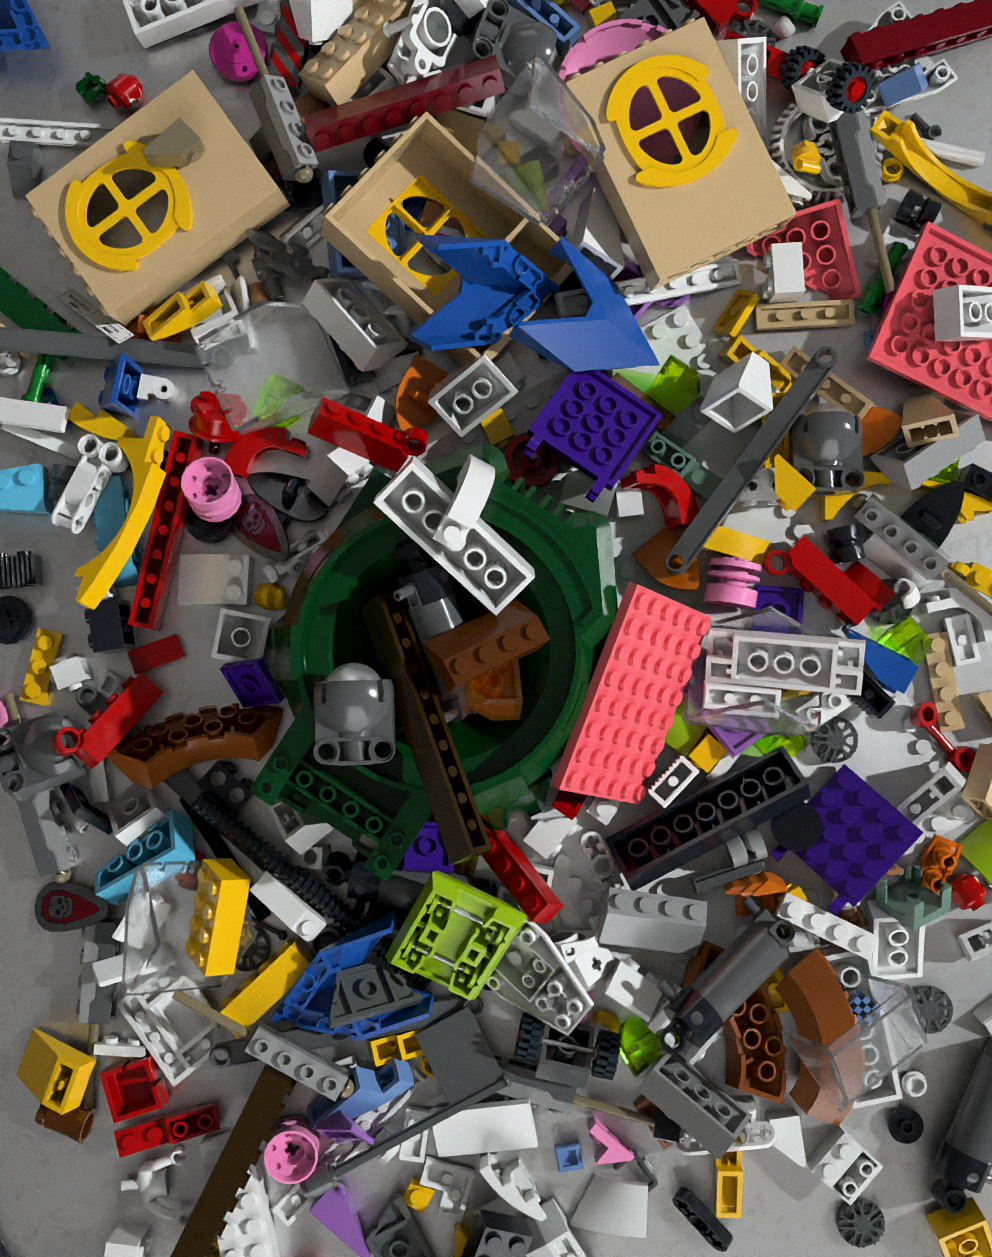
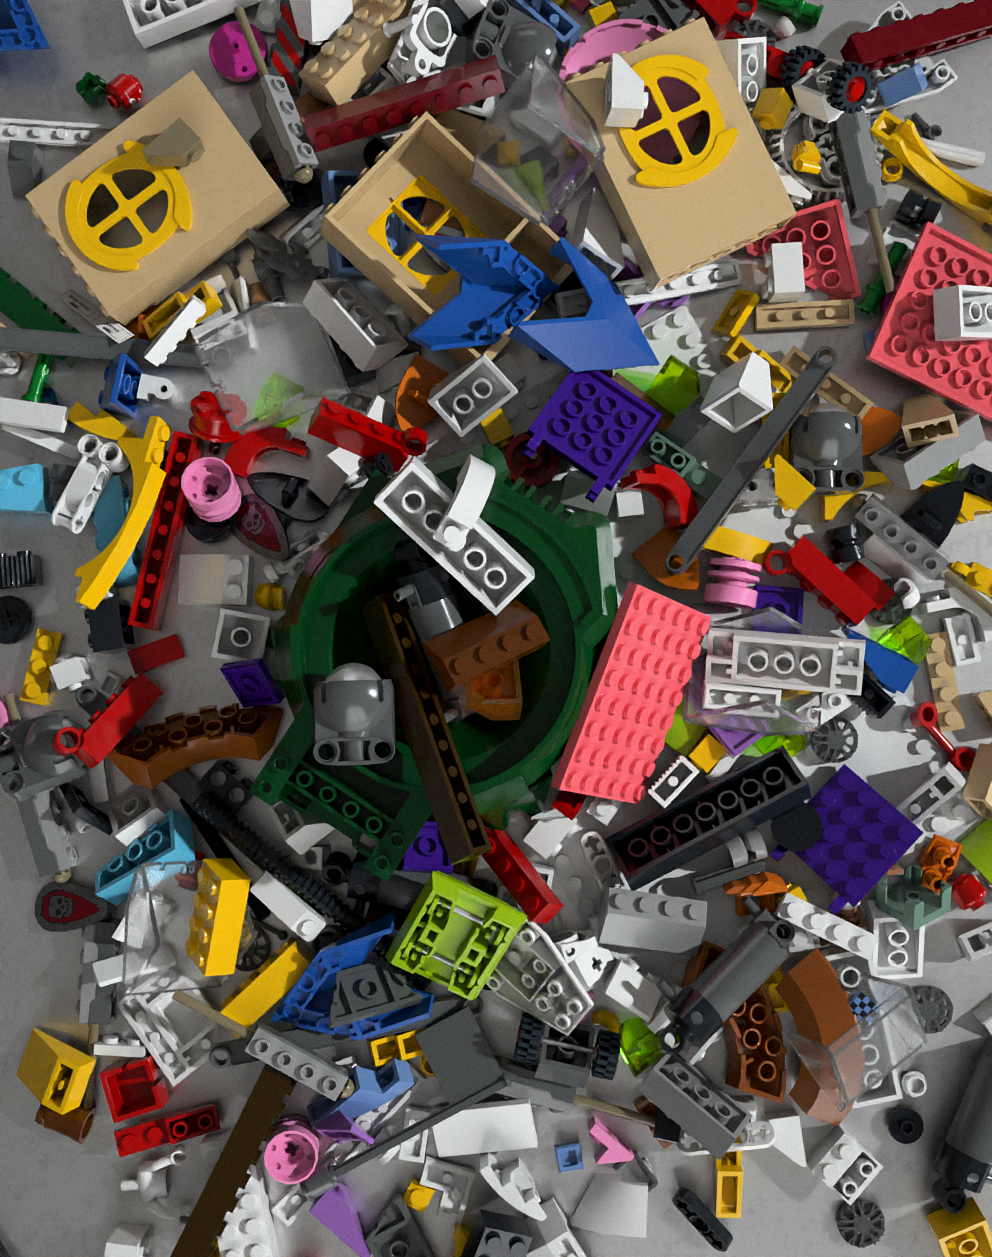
(175, 330): none -> white piece
(381, 462): none -> black wheel
(623, 94): none -> white slope
(772, 108): none -> yellow brick

